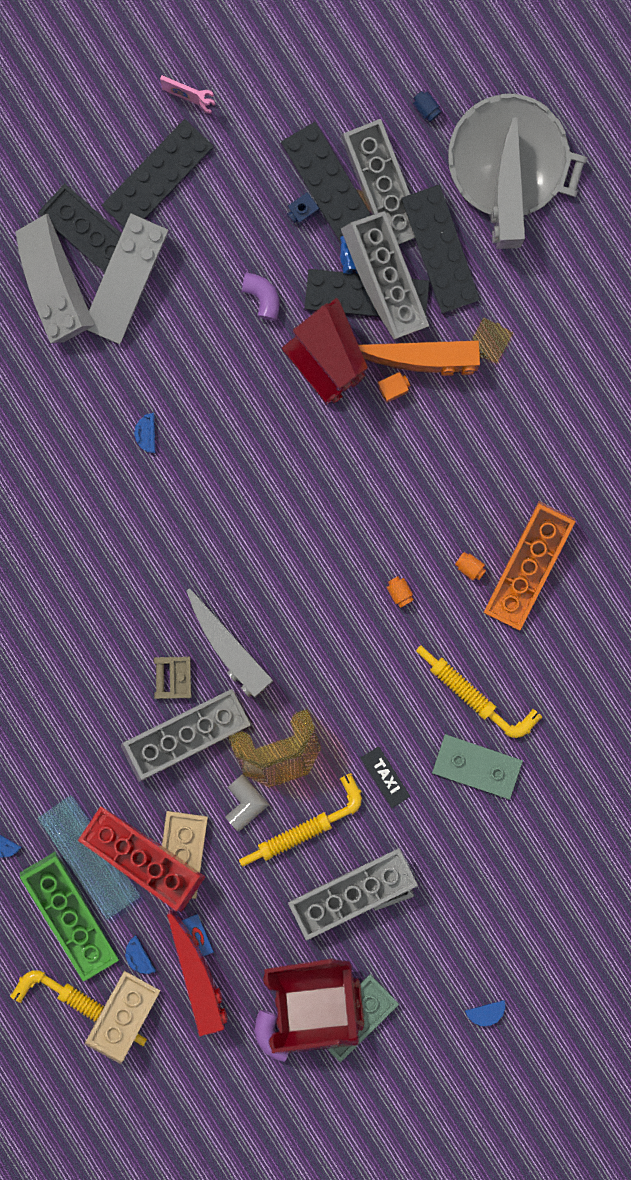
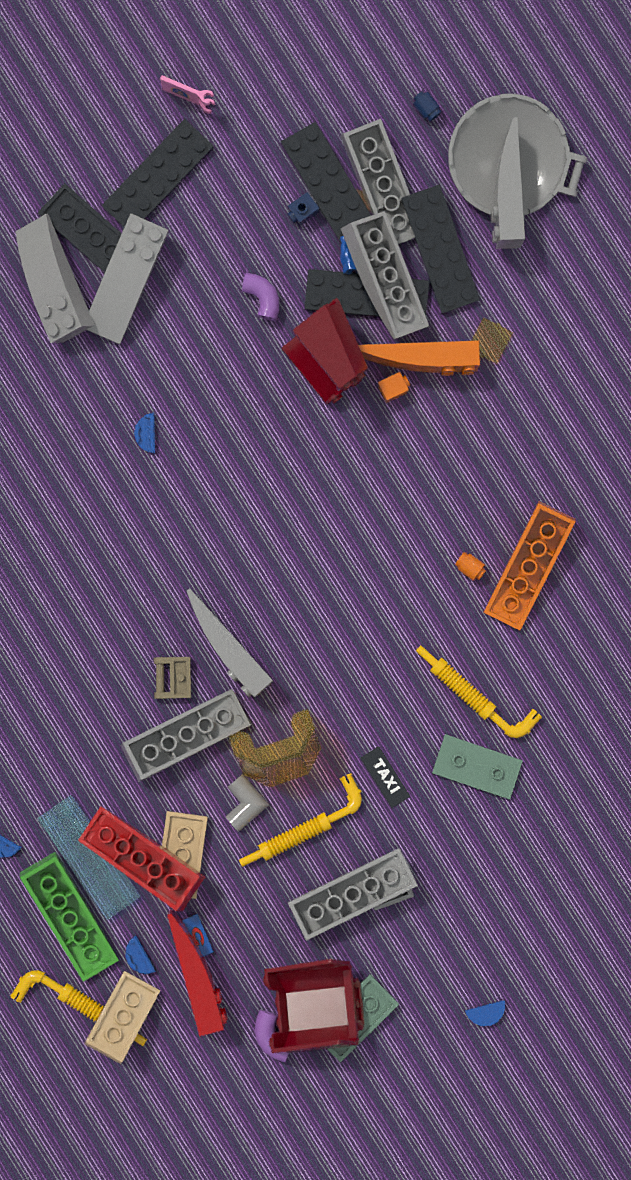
(400, 591): orange brick -> none

